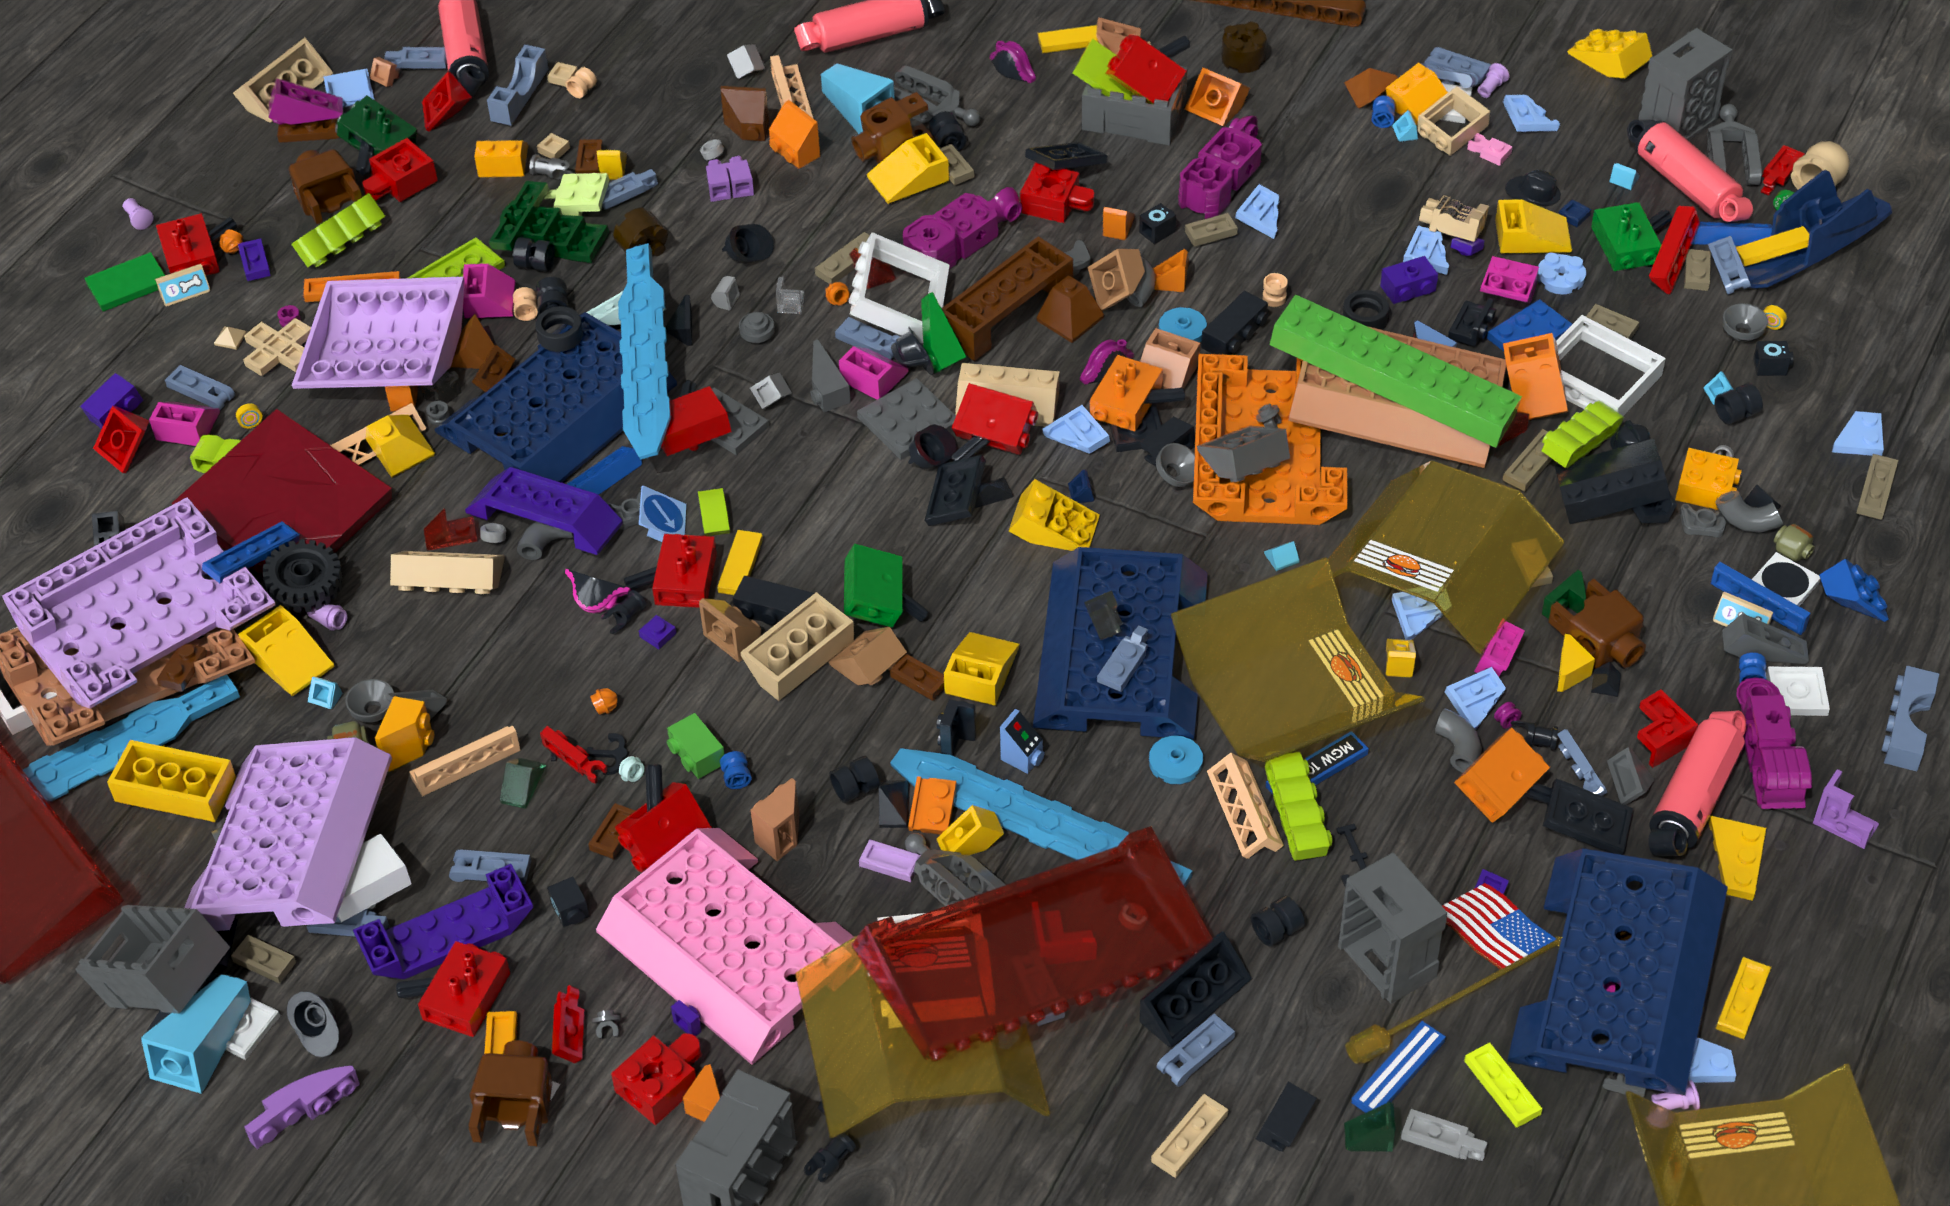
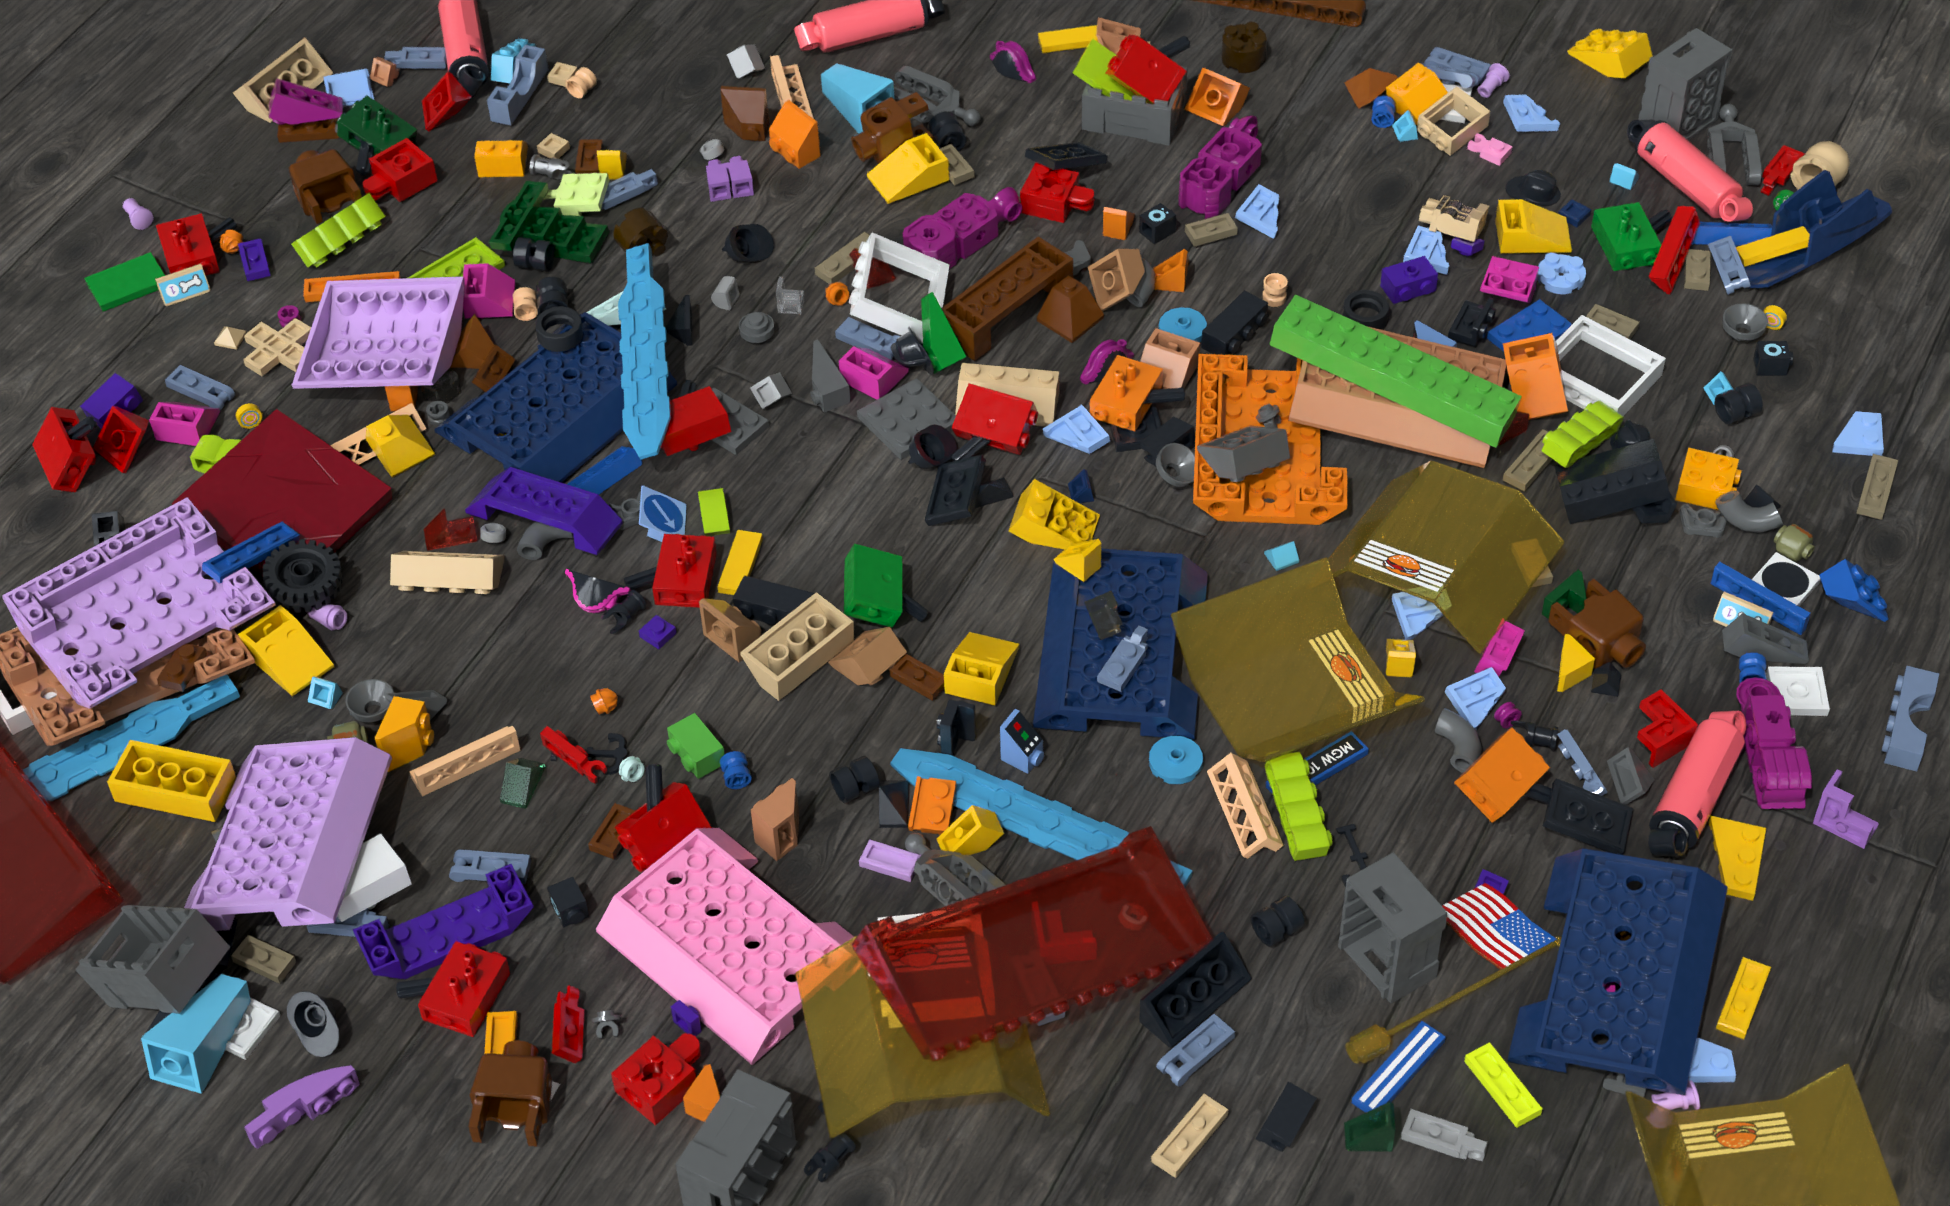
(65, 448): none -> red piece
(504, 60): none -> medium azure slope
(1081, 559): none -> yellow slope

